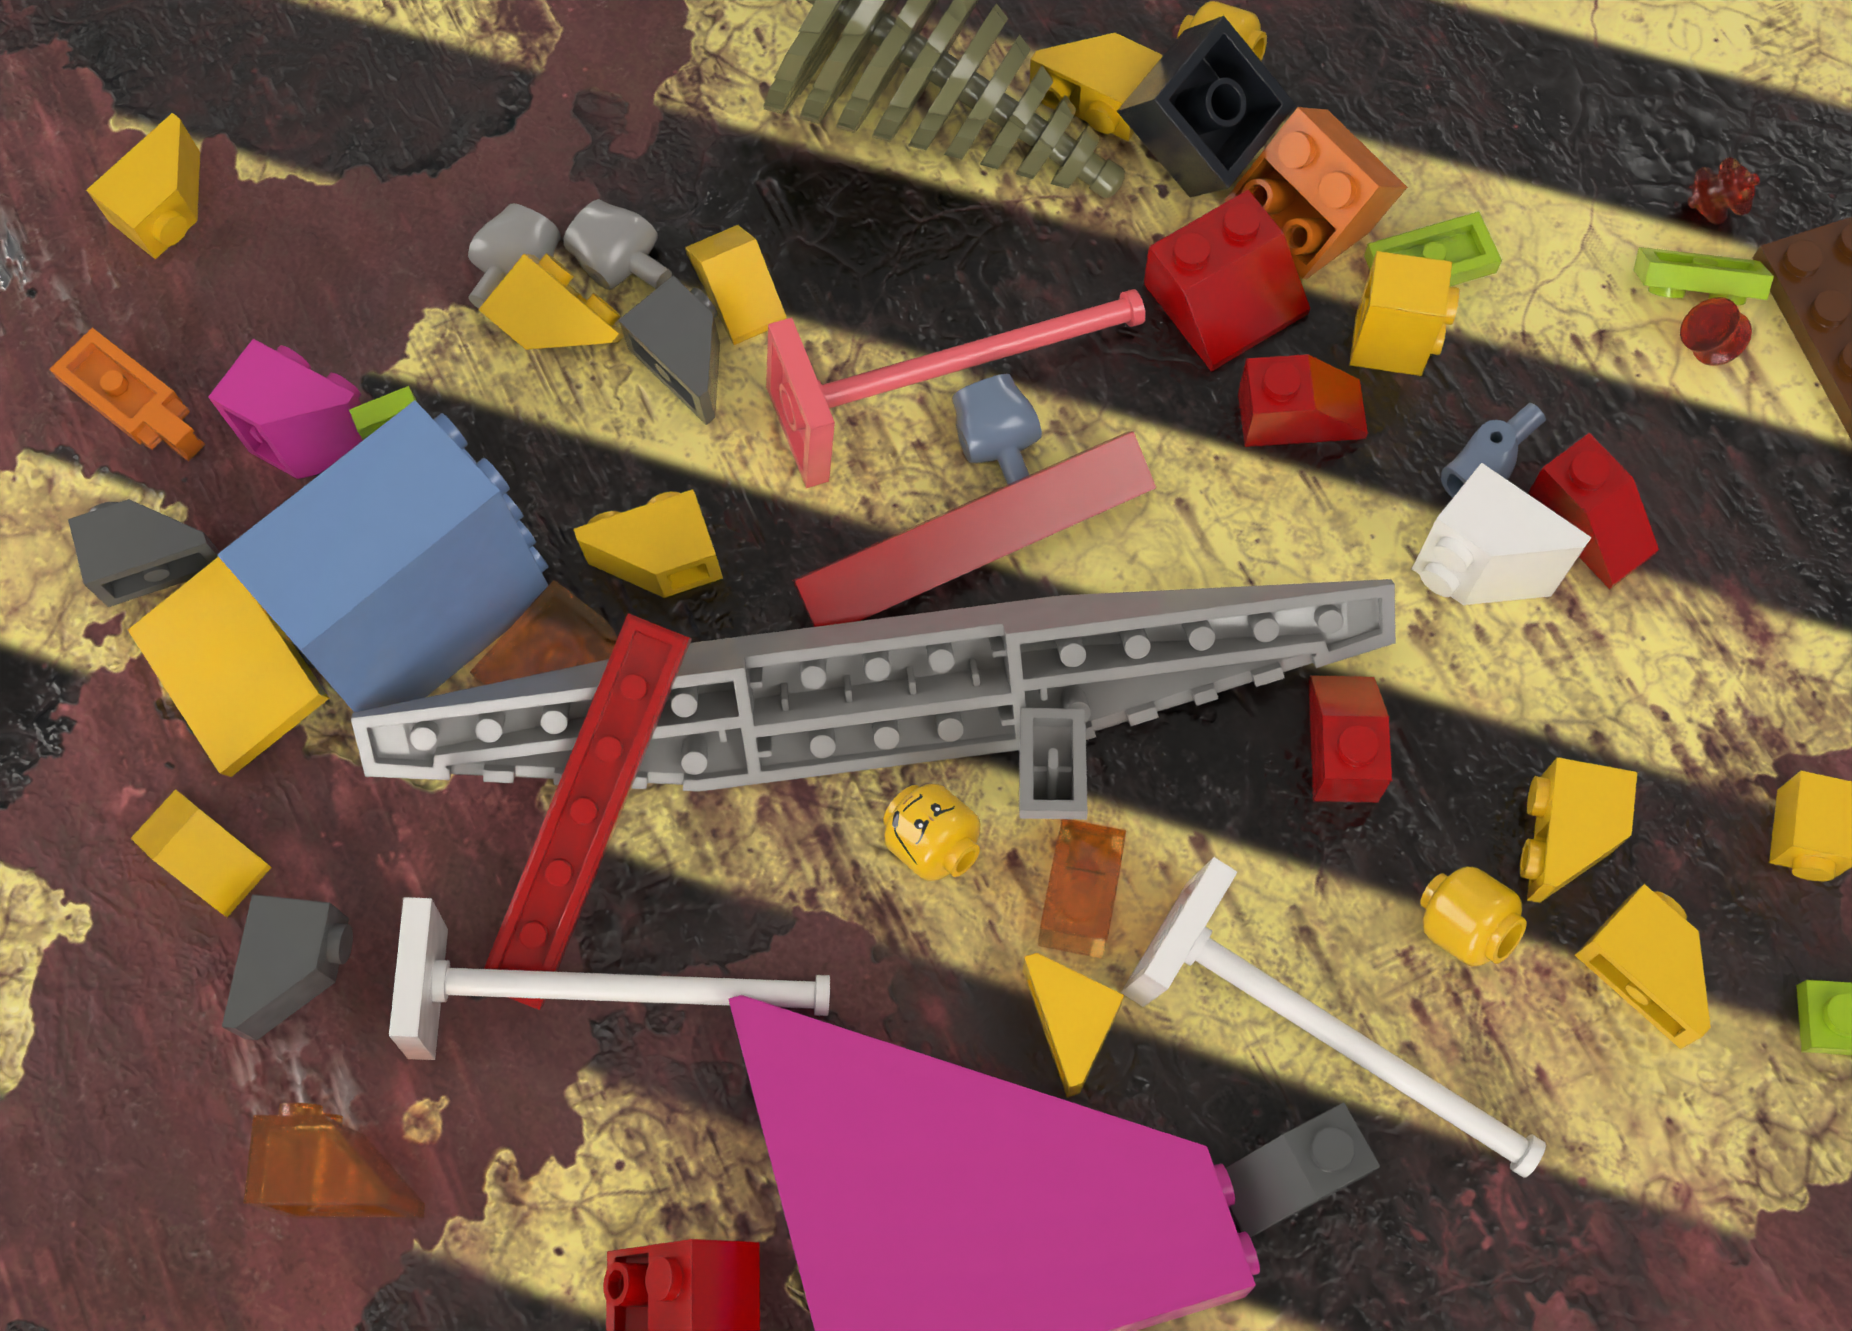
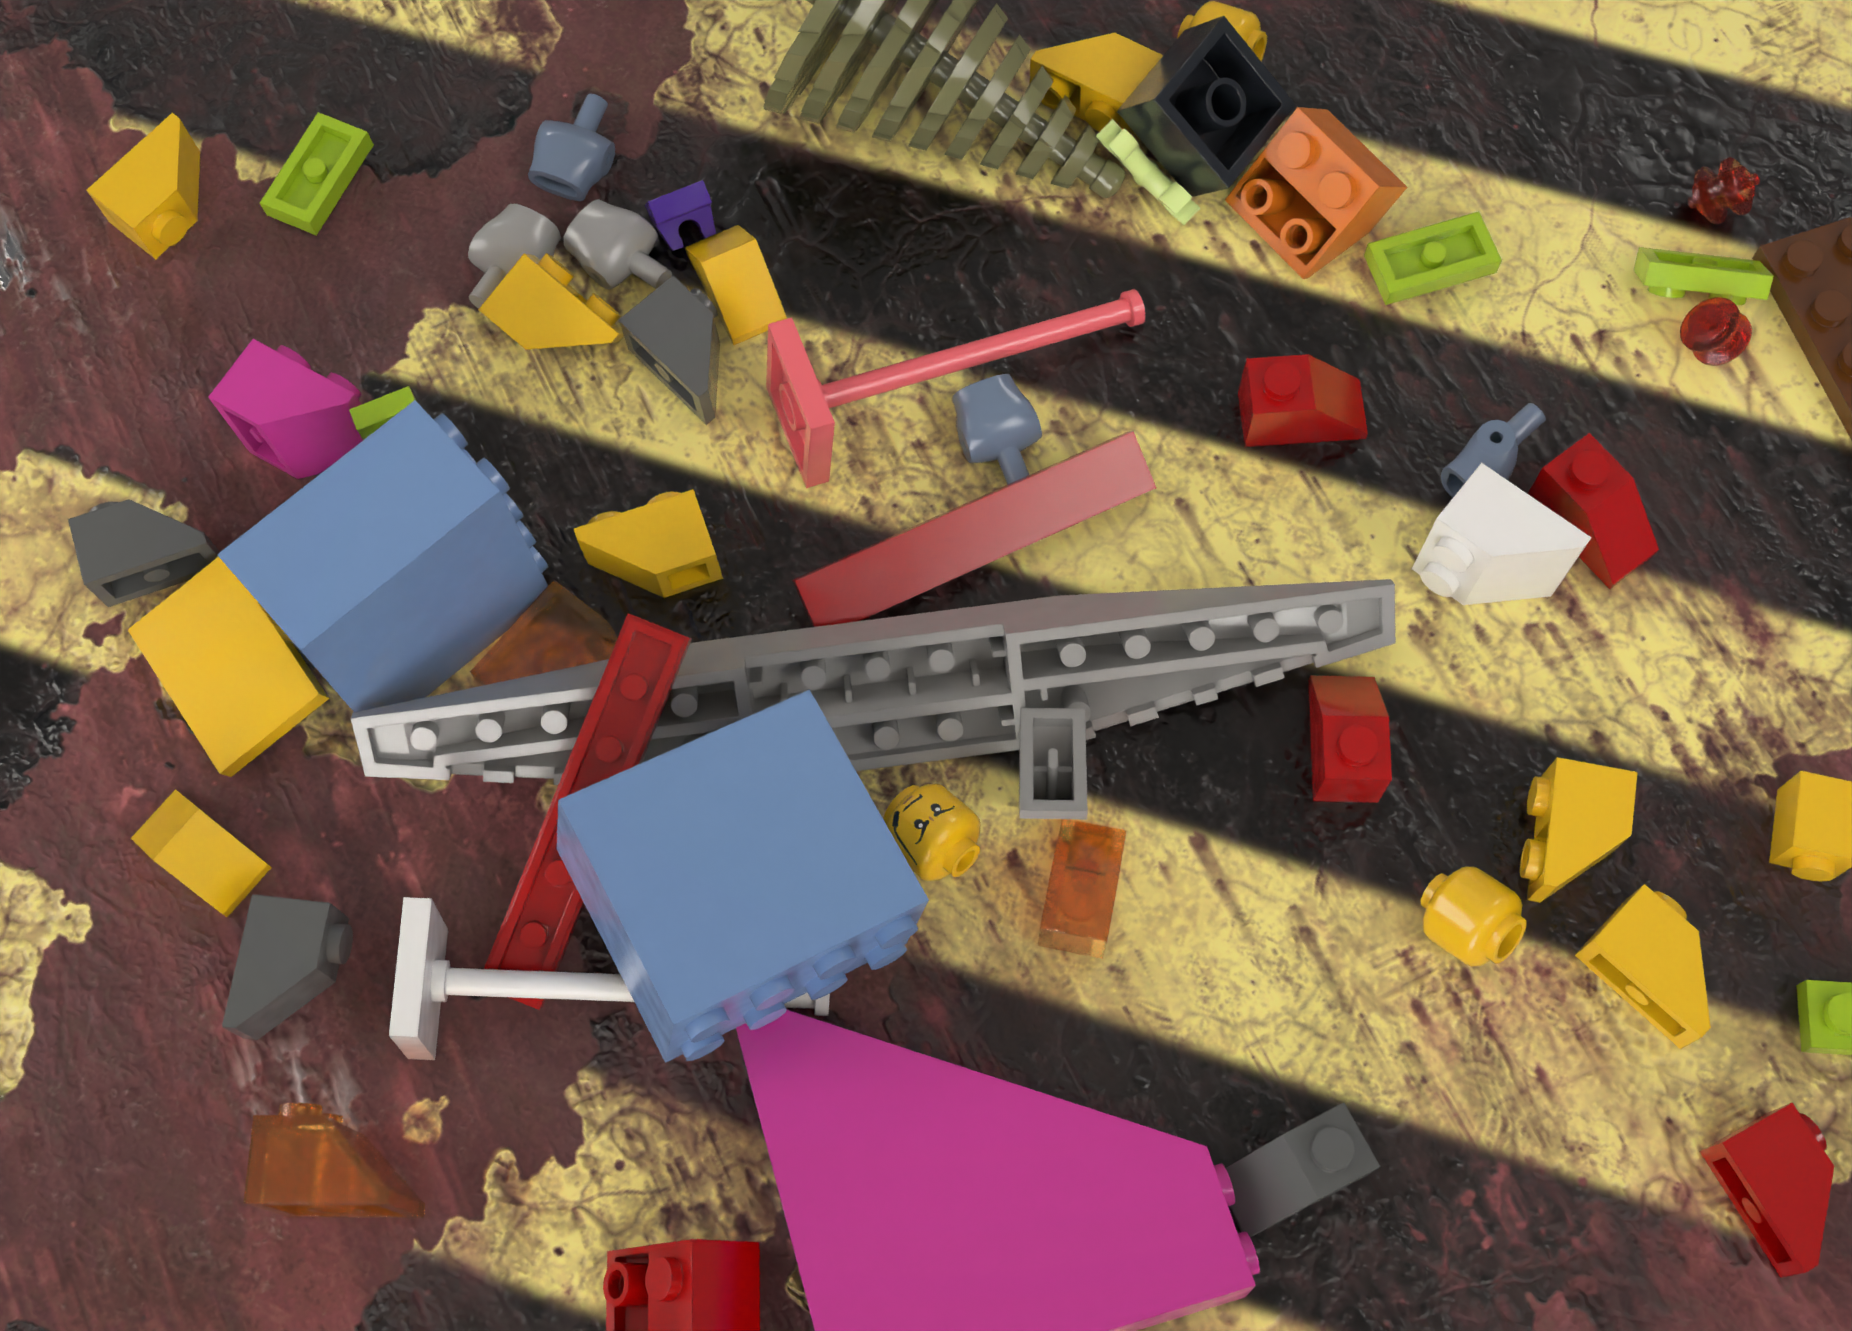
(127, 394): orange hinge -> none
(317, 173): none -> lime plate
(572, 156): none -> sand blue piece
(682, 205): none -> dark purple tile
(738, 875): none -> medium blue brick
(1073, 1015): yellow slope -> none
(1147, 173): none -> yellowish green arm
(1187, 939): white tile -> none
(1227, 280): red slope -> none
(1403, 313): yellow brick -> none
(1778, 1184): none -> red slope

